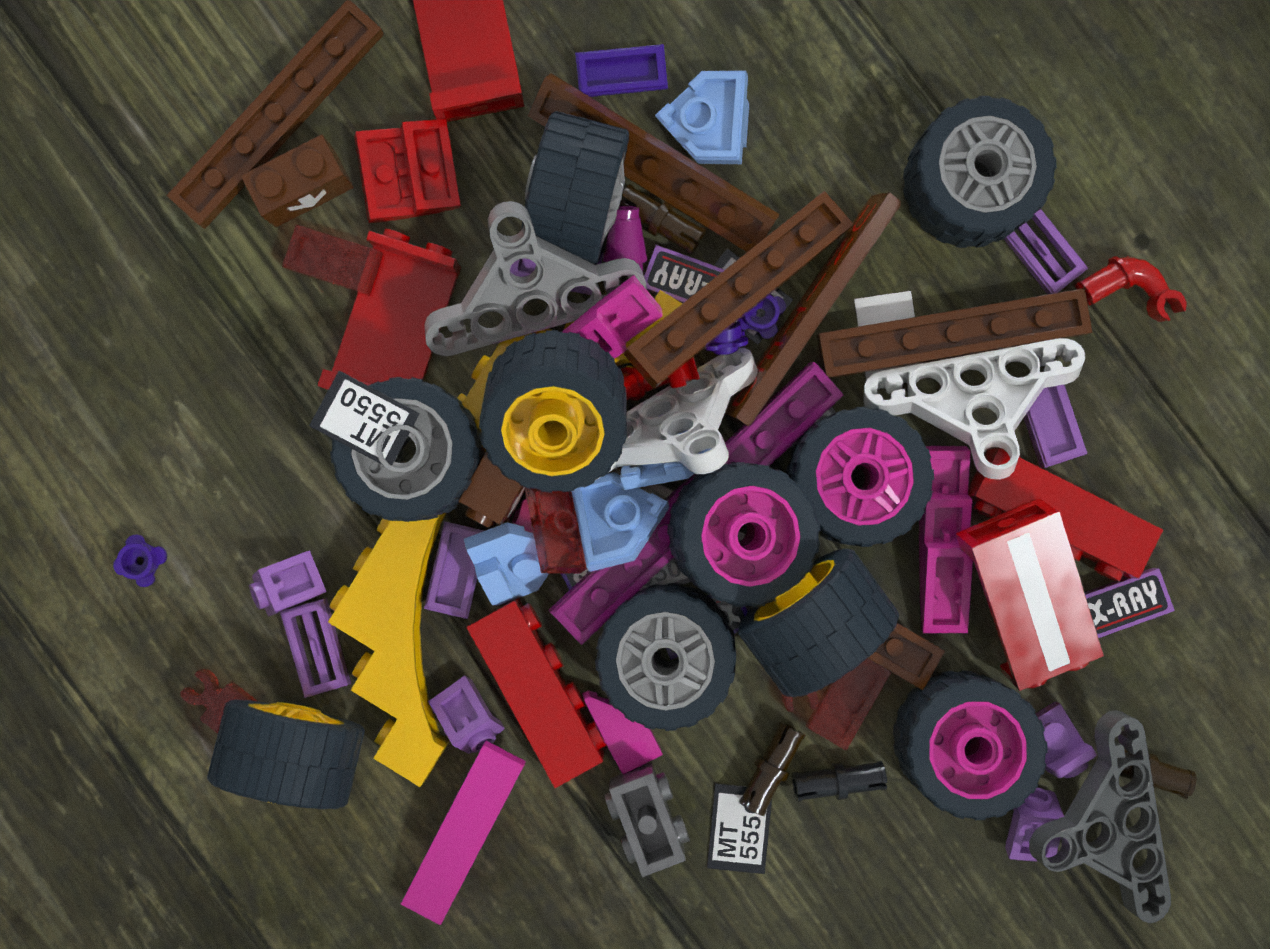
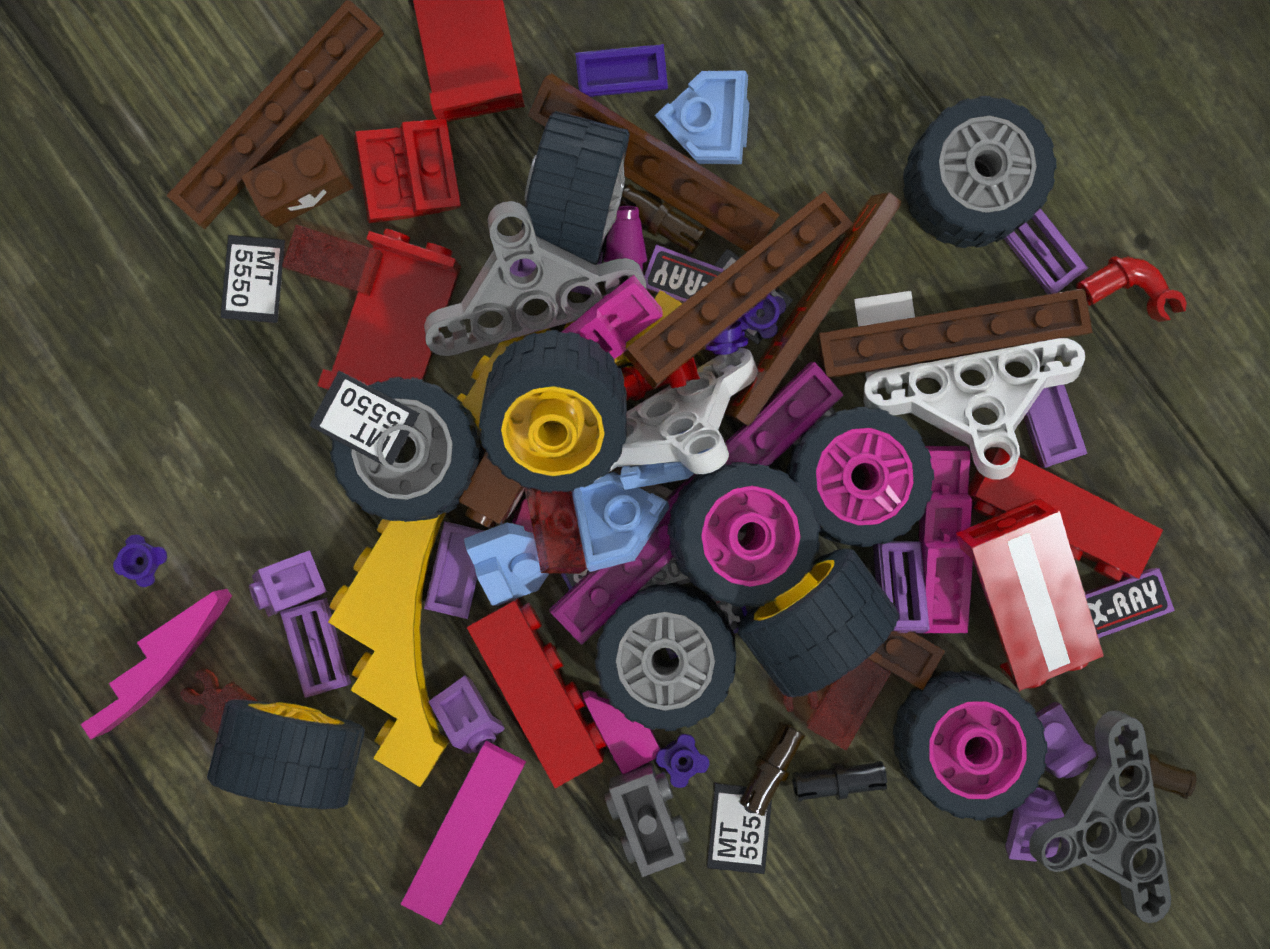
(166, 654): none -> dark pink slope
(252, 279): none -> sticker
(682, 747): none -> dark purple plate
(883, 577): none -> medium lavender tile

